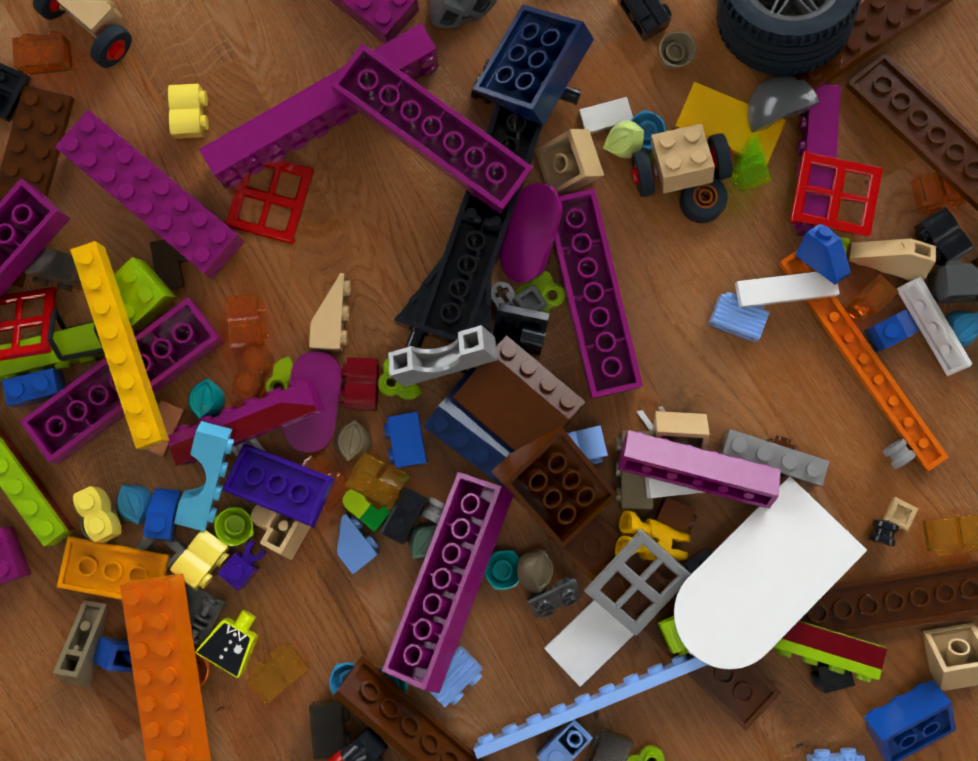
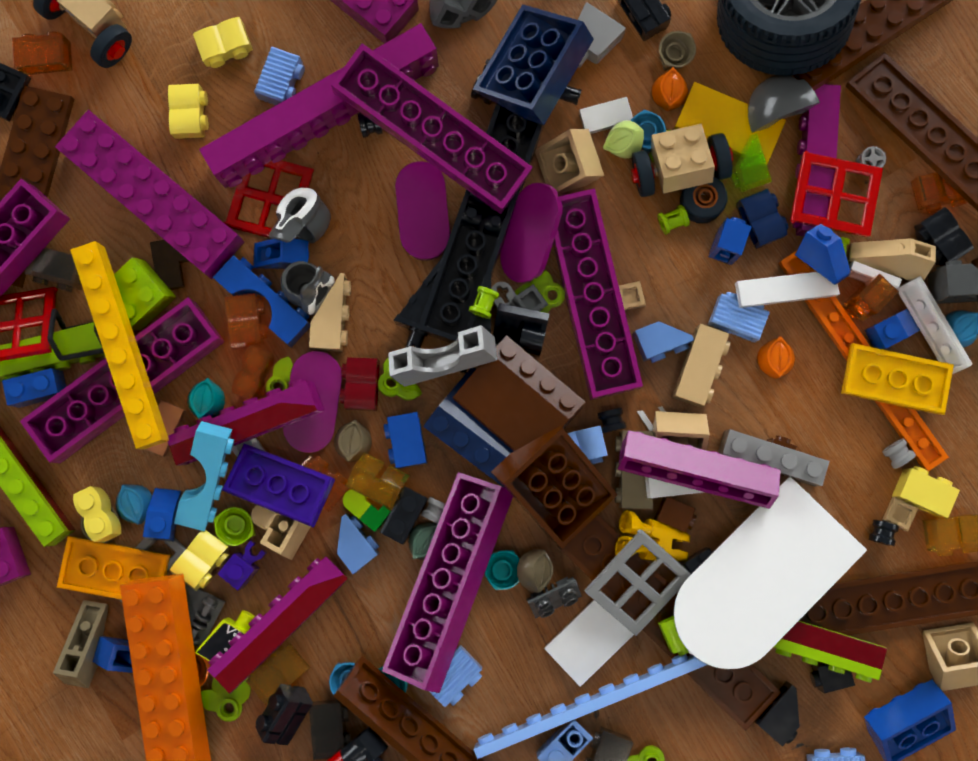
(217, 698): none -> lime plate
(223, 42): none -> light yellow brick
(240, 280): none -> blue arch
(277, 625): none -> brick
(278, 254): none -> blue slope
(279, 76): none -> light blue brick
(283, 714): none -> black brick
(301, 216): none -> dark grey piece
(306, 285): none -> dark grey piece
(368, 126): none -> black wheel
(422, 210): none -> magenta tile
(484, 302): none -> lime bush
(604, 30): none -> light grey torso
(612, 420): none -> black wheel
(632, 295): none -> tan tile
(659, 339): none -> medium blue slope
(670, 90): none -> orange hat
(673, 219): none -> lime bush
(701, 366): none -> tan brick
(730, 240): none -> blue brick
(762, 214): none -> dark blue brick
(776, 358): none -> orange hat
(781, 716): none -> black slope
(864, 273): none -> white tile
(873, 155): none -> light grey wheel
(897, 379): none -> yellow tile
(926, 492): none -> light yellow brick

